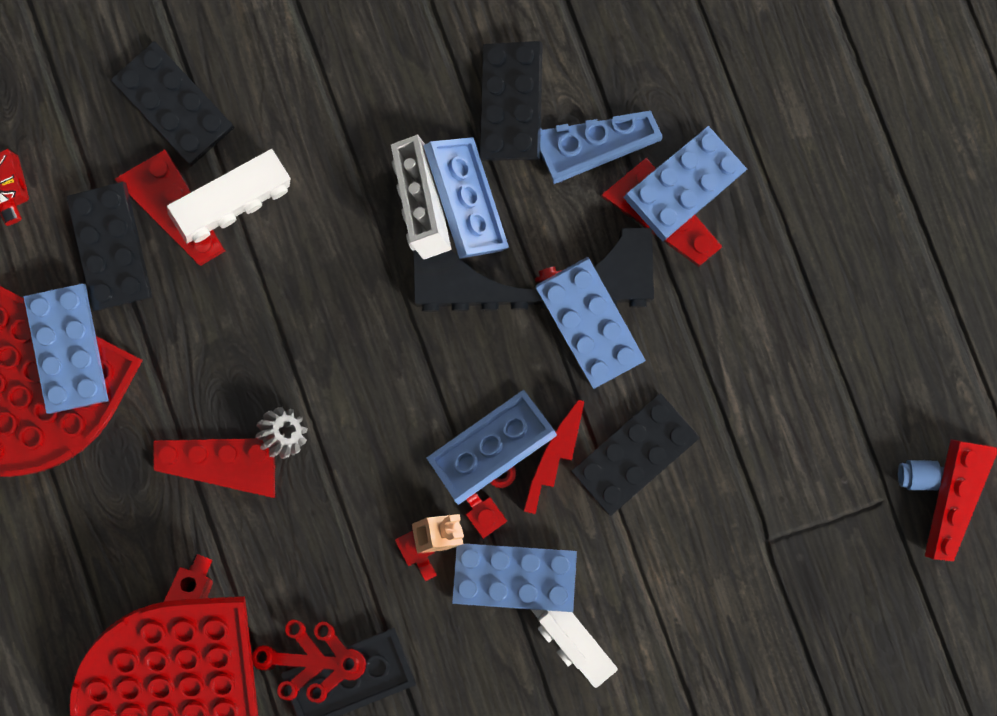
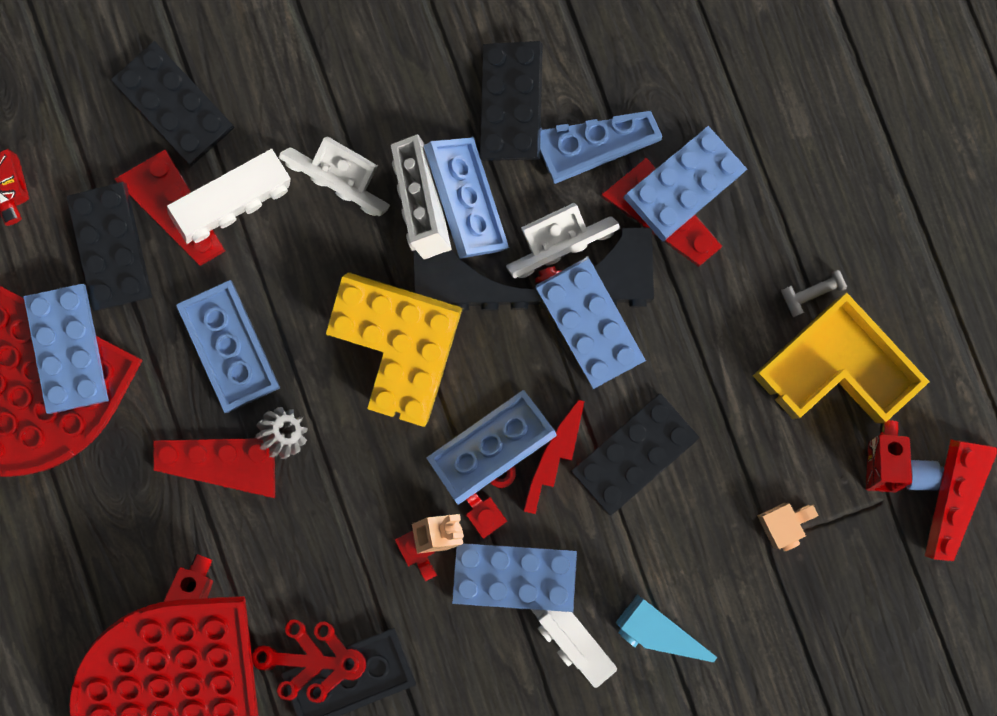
(228, 346): none -> medium blue plate
(341, 171): none -> white bracket
(409, 330): none -> yellow piece
(557, 236): none -> white bracket
(654, 631): none -> medium azure slope
(784, 526): none -> light nougat brick
(794, 300): none -> light grey piece
(847, 350): none -> yellow piece
(889, 460): none -> red torso

